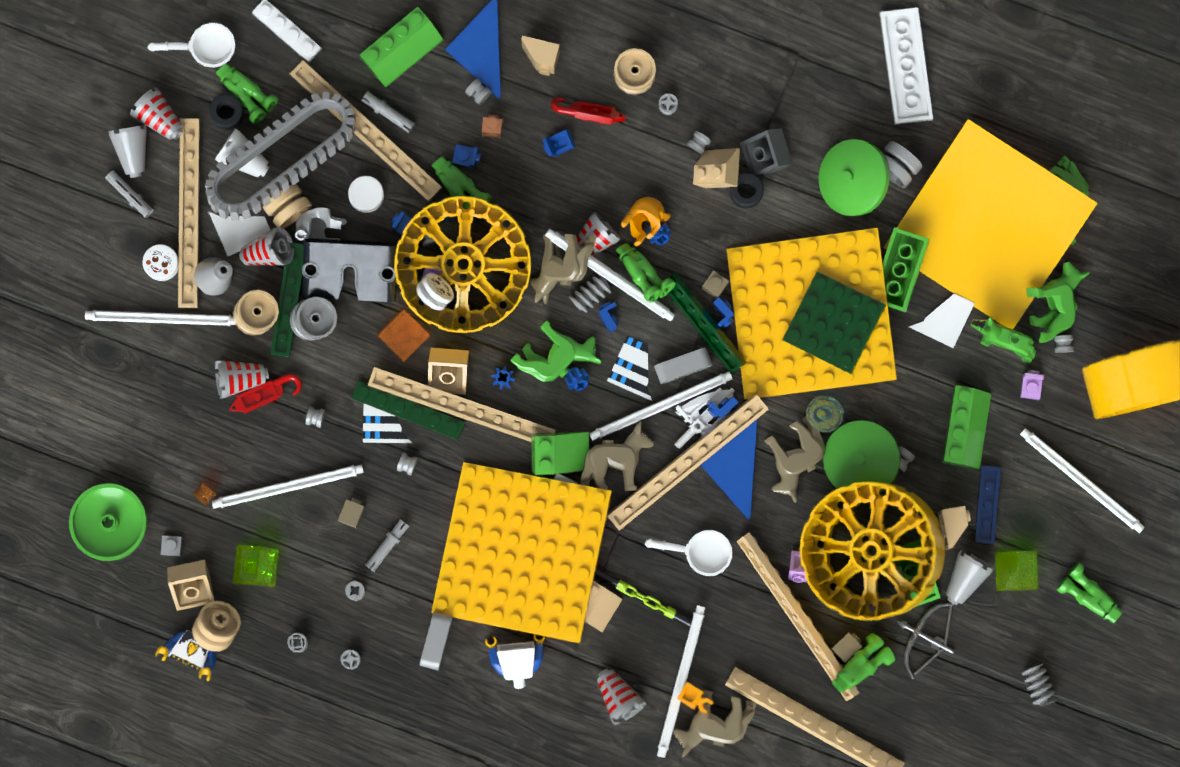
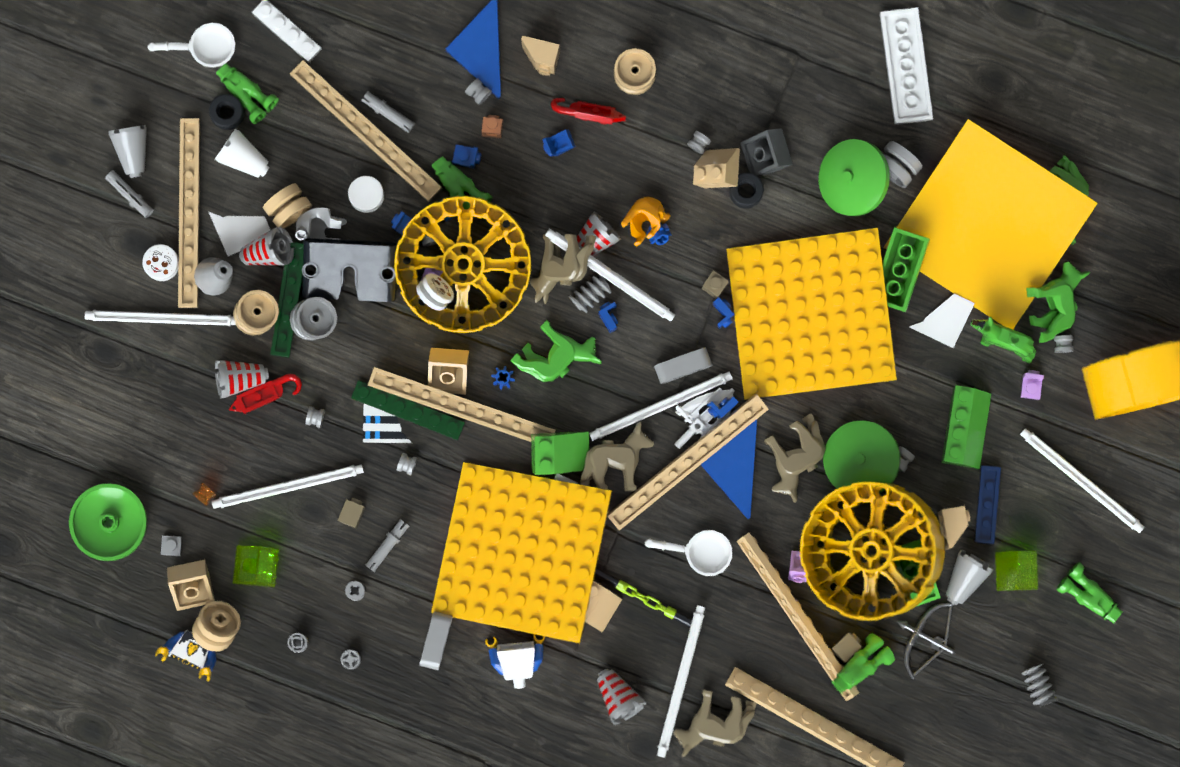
(157, 114): light grey cone -> none
(270, 137): light grey piece -> none
(401, 47): bright green slope -> none
(404, 335): clear orange tile -> none
(577, 379): blue gear -> none
(632, 368): sticker -> none
(641, 271): bright green piece -> none
(668, 100): light grey wheel -> none
(693, 696): light orange plate -> none
(706, 325): dark green plate -> none
(824, 413): clear light blue tile -> none
(834, 322): dark green plate -> none

